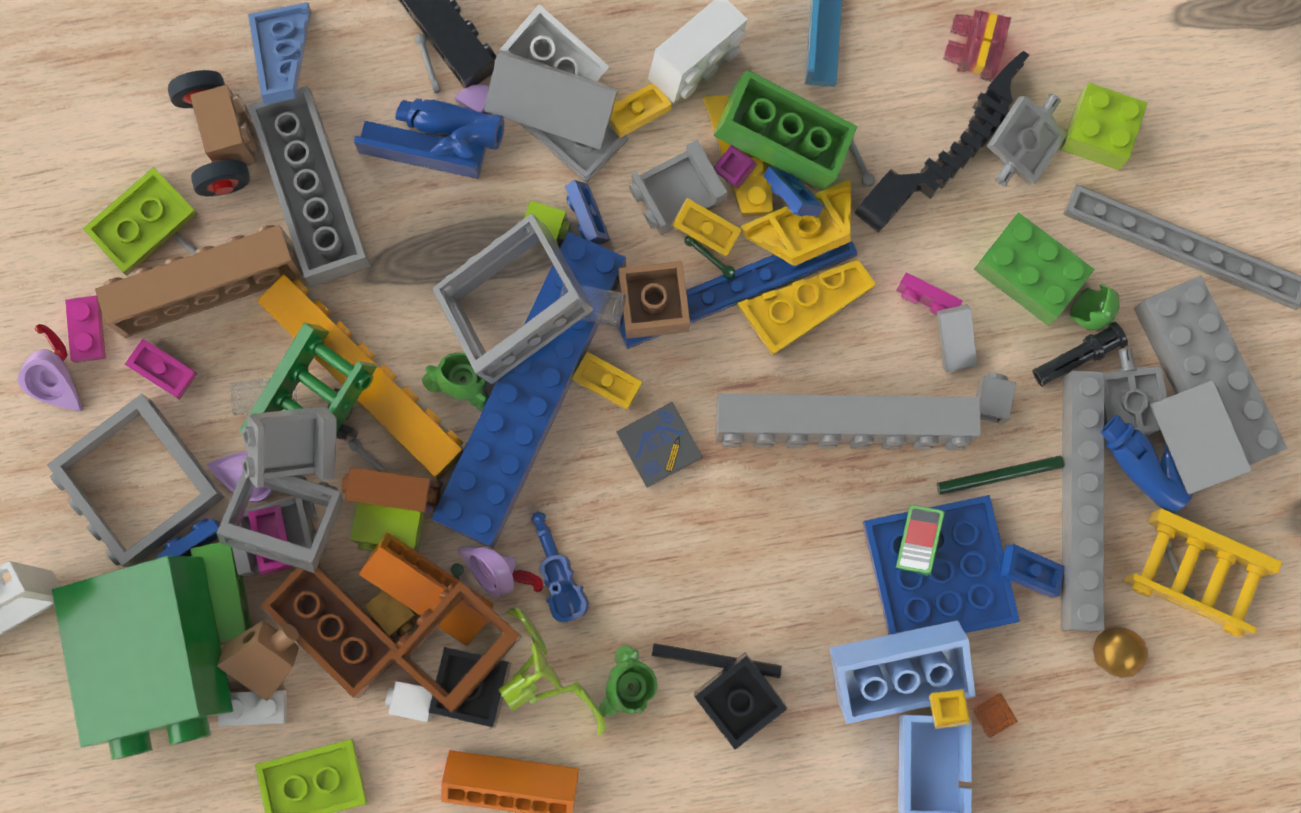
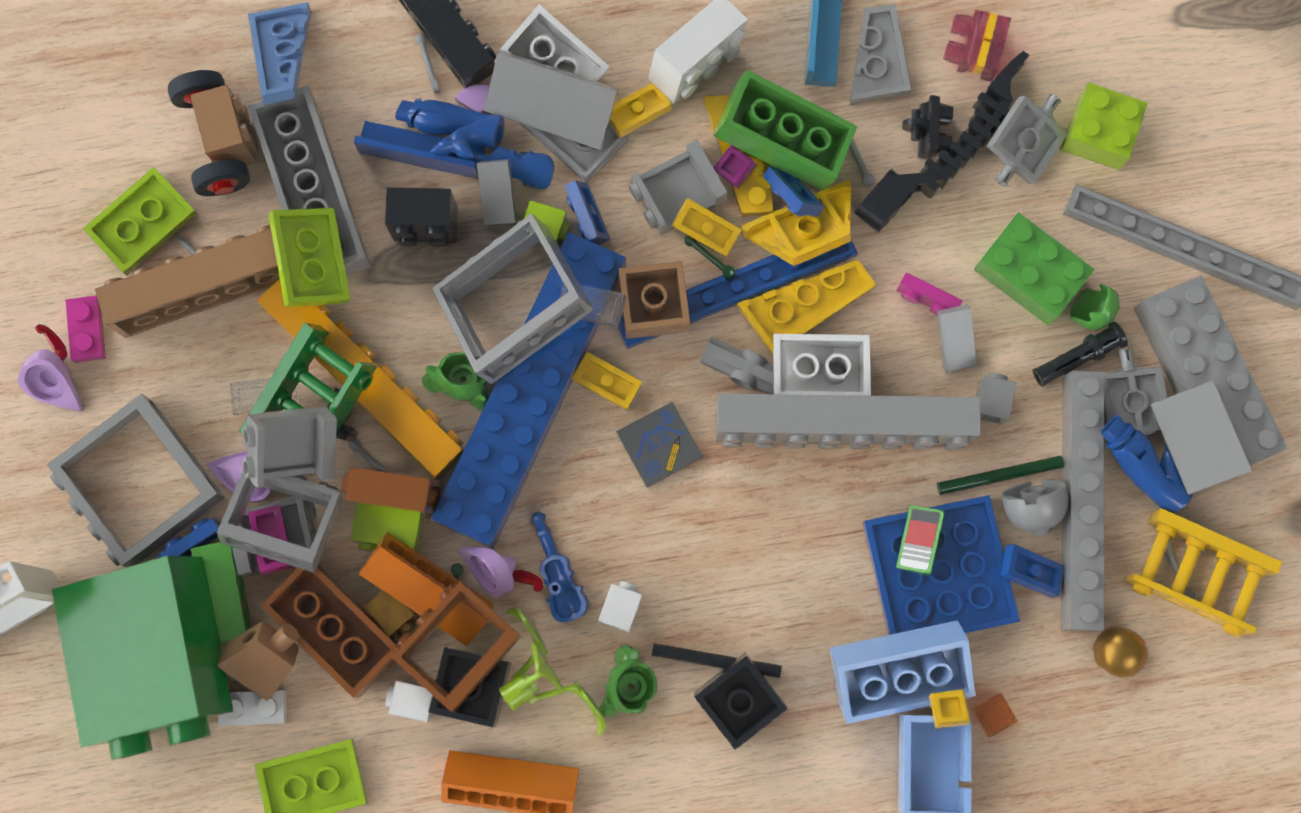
(161, 369): dark pink plate -> none
(309, 257): none -> lime plate
(421, 216): none -> black brick
(496, 192): none -> light grey tile
(530, 167): none -> blue piece
(620, 606): none -> white brick
(743, 366): none -> light grey piece
(821, 364): none -> white slope
(881, 57): none -> light grey wing
(925, 127): none -> black hips
(1036, 507): none -> light grey cylinder

